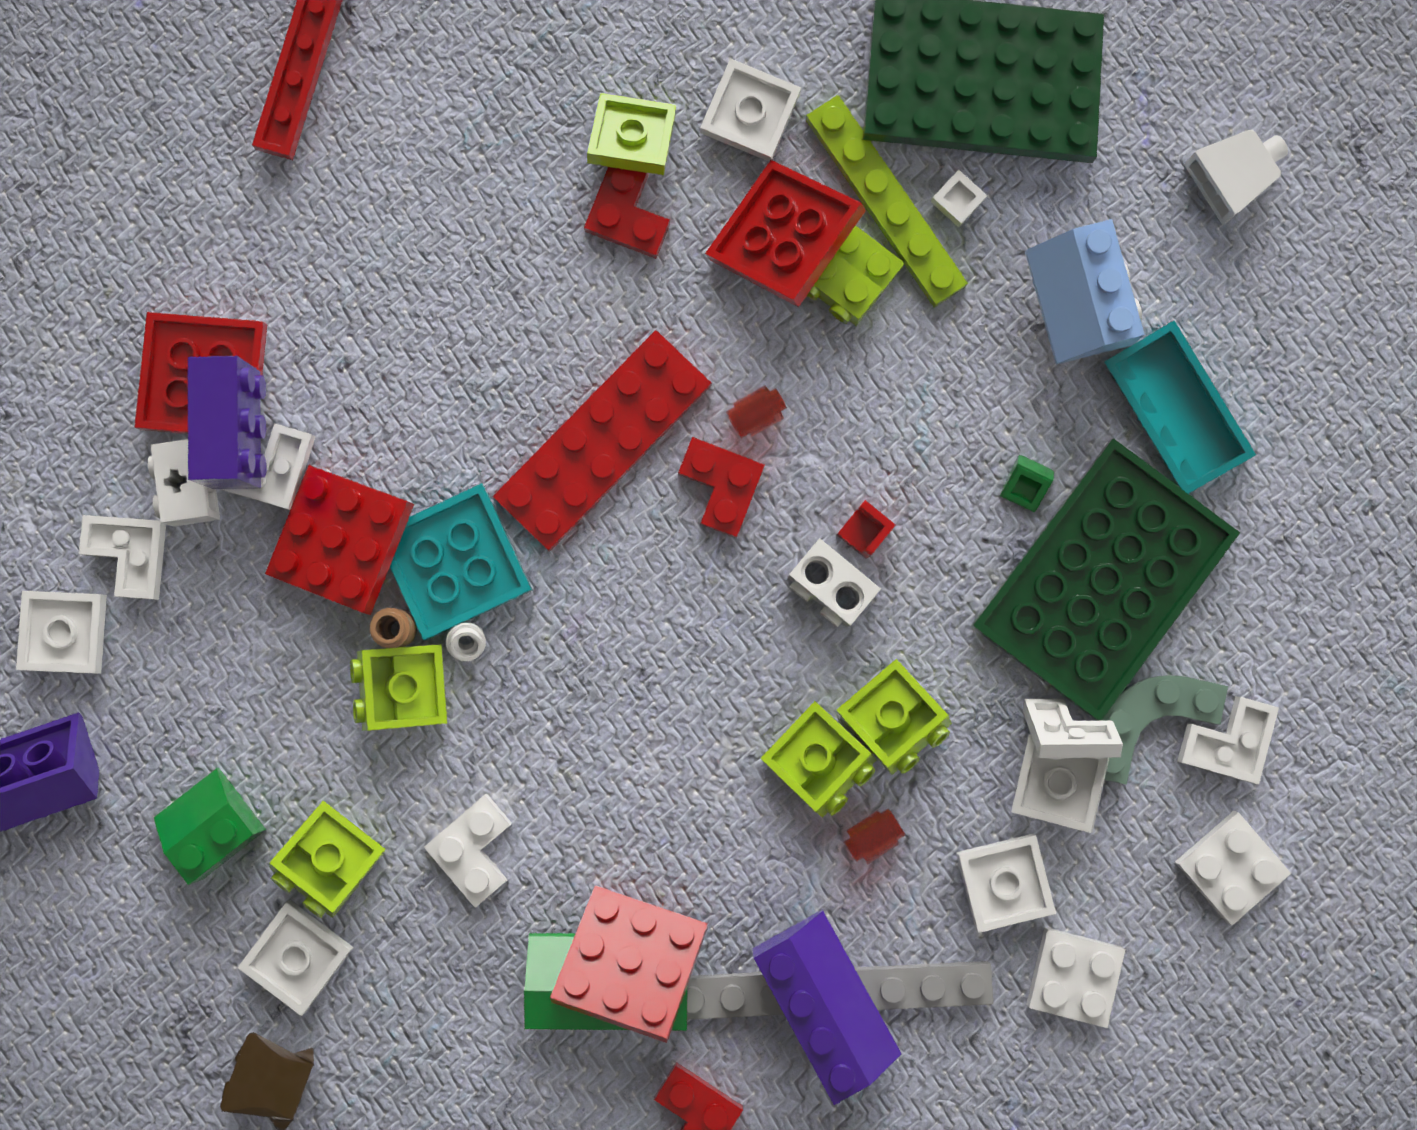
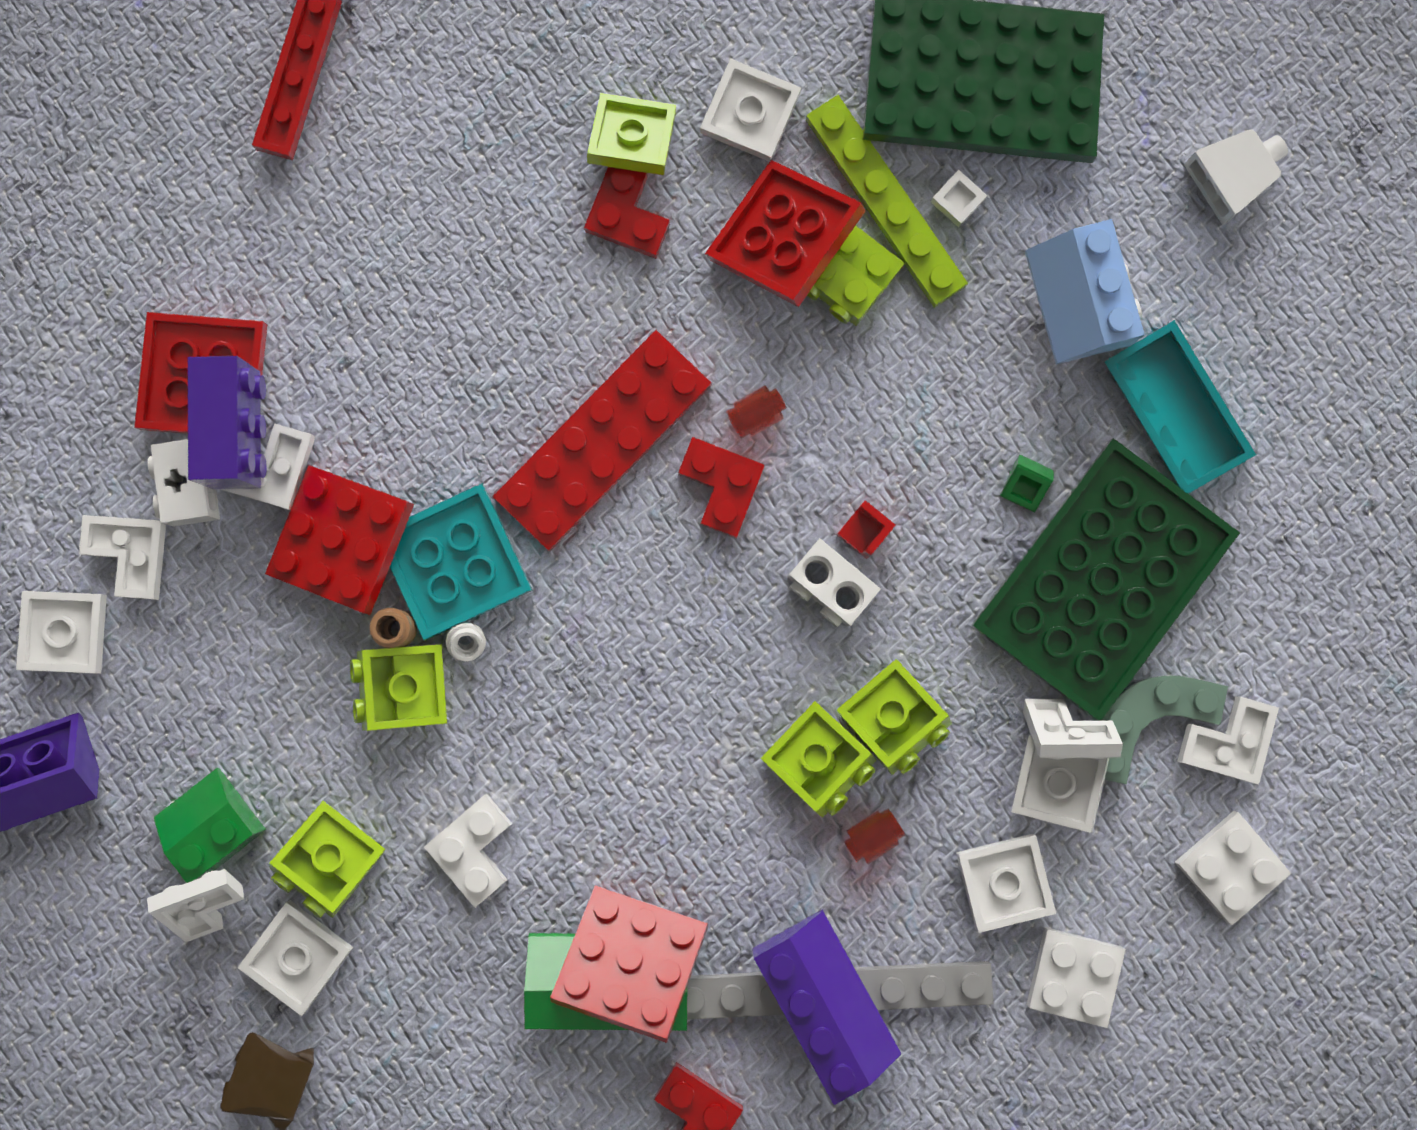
(192, 907): none -> white plate

